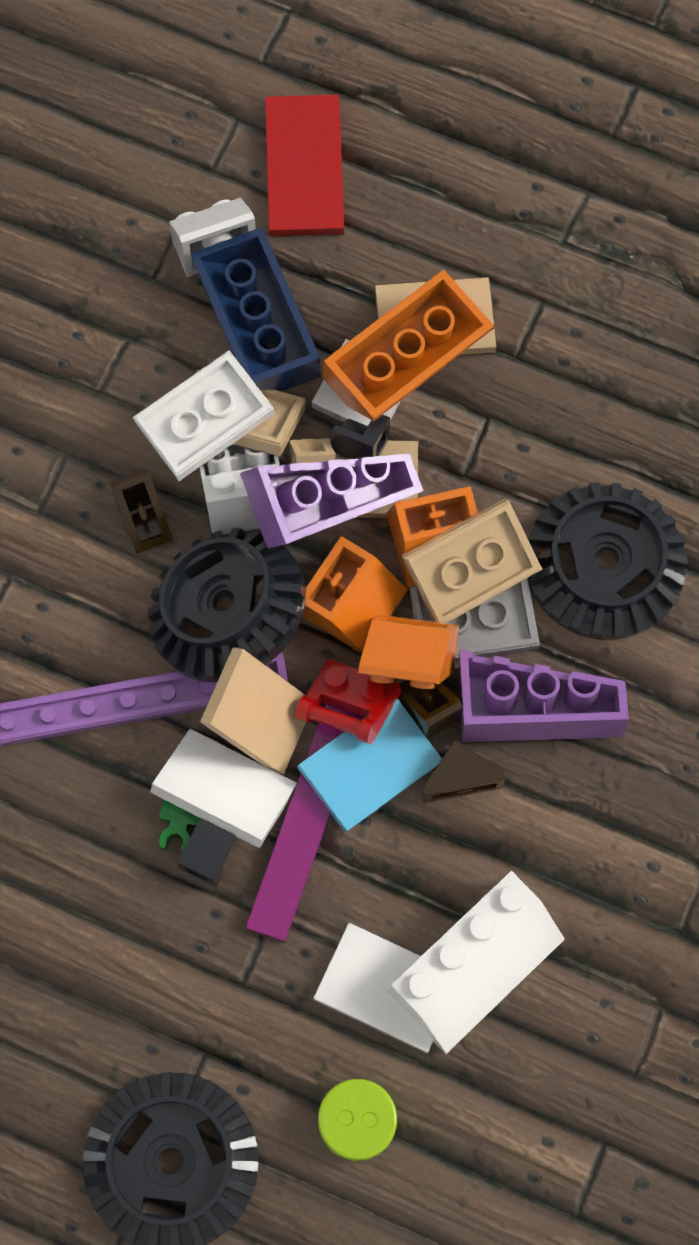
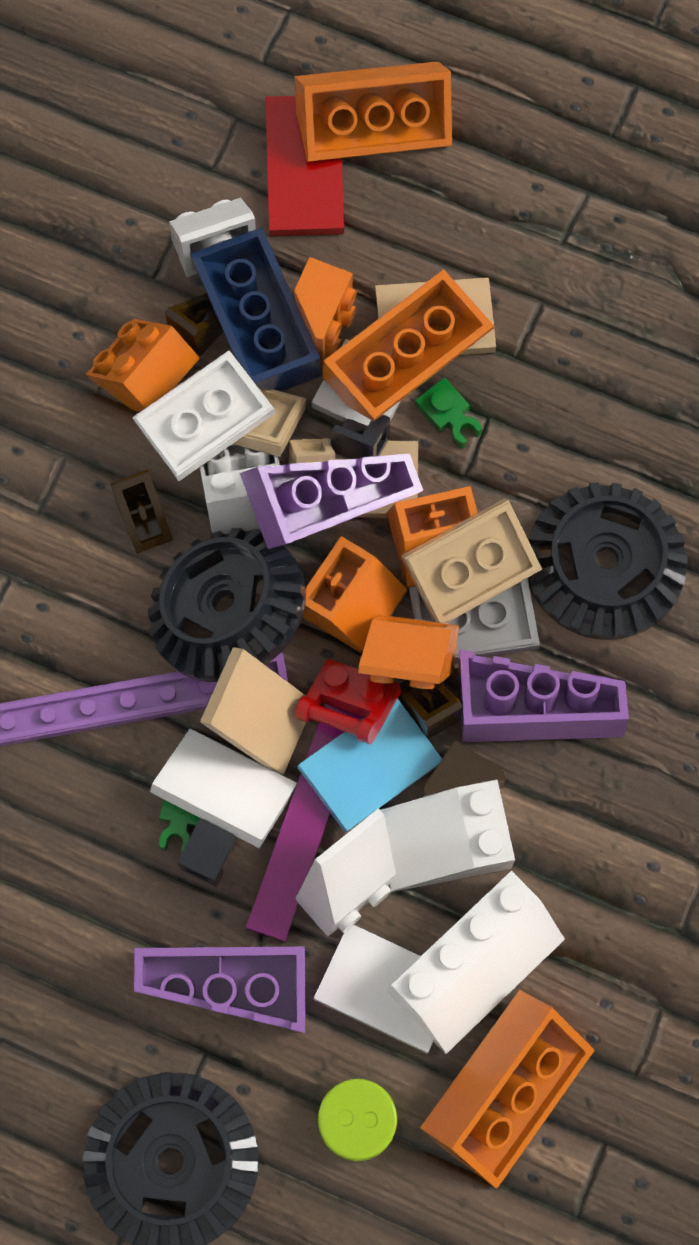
(142, 363): none -> orange slope
(195, 323): none -> dark brown slope
(236, 981): none -> medium lavender wedge
(326, 304): none -> orange slope
(349, 876): none -> white slope
(374, 110): none -> orange slope
(446, 409): none -> green plate
(449, 836): none -> white slope
(508, 1088): none -> orange slope

